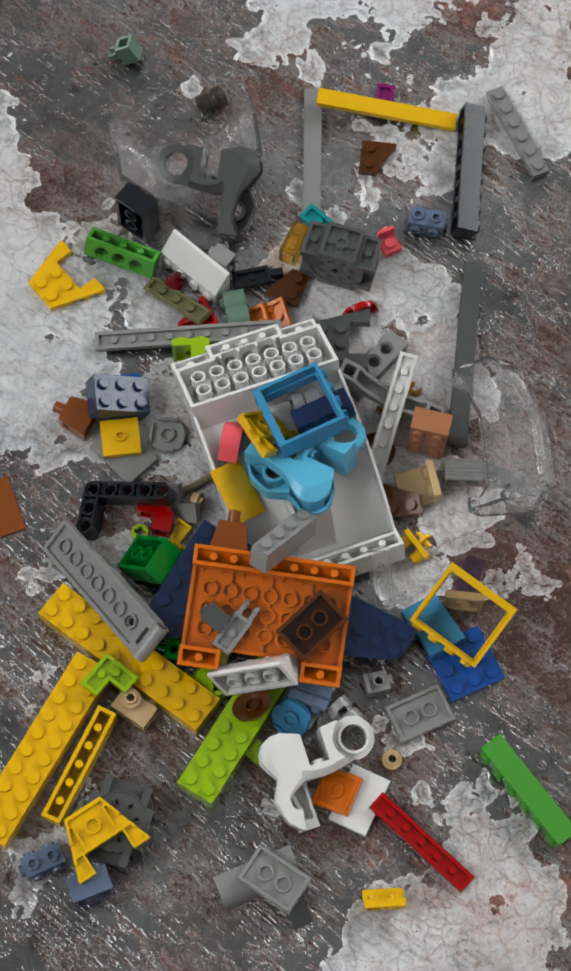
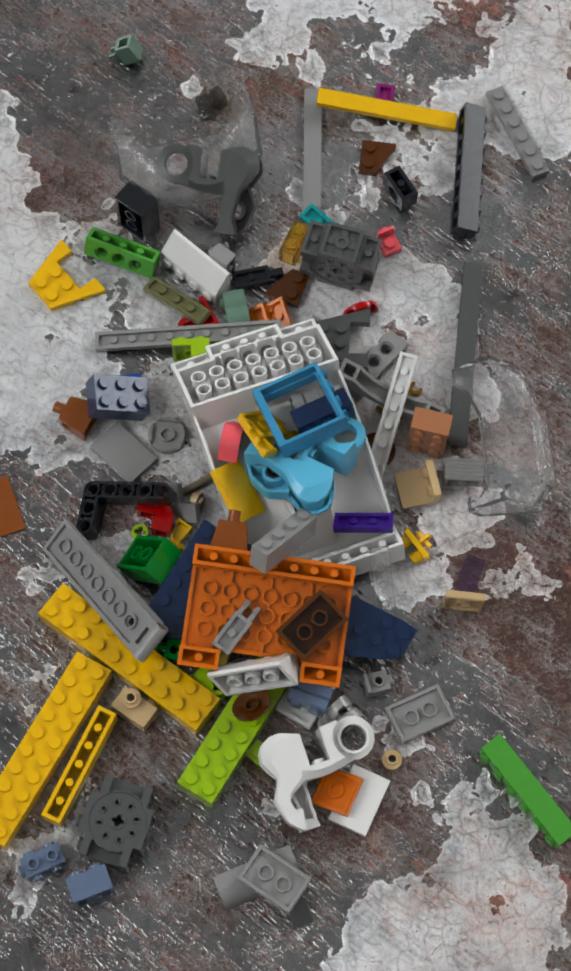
(92, 828): yellow wing -> none
(107, 671): lime plate -> none
(120, 437): yellow plate -> none
(174, 281): dark red tile -> none
(214, 616): dark grey brick -> none
(291, 716): dark azure tile -> none
(363, 523): none -> dark purple plate
(383, 899): yellow bracket -> none
(400, 188): none -> black brick
(403, 502): reddish brown wing -> none
(421, 842): red tile -> none
(427, 221): sand blue brick -> none
(438, 619): dark azure tile -> none
(449, 647): yellow window -> none
(463, 681): blue plate -> none

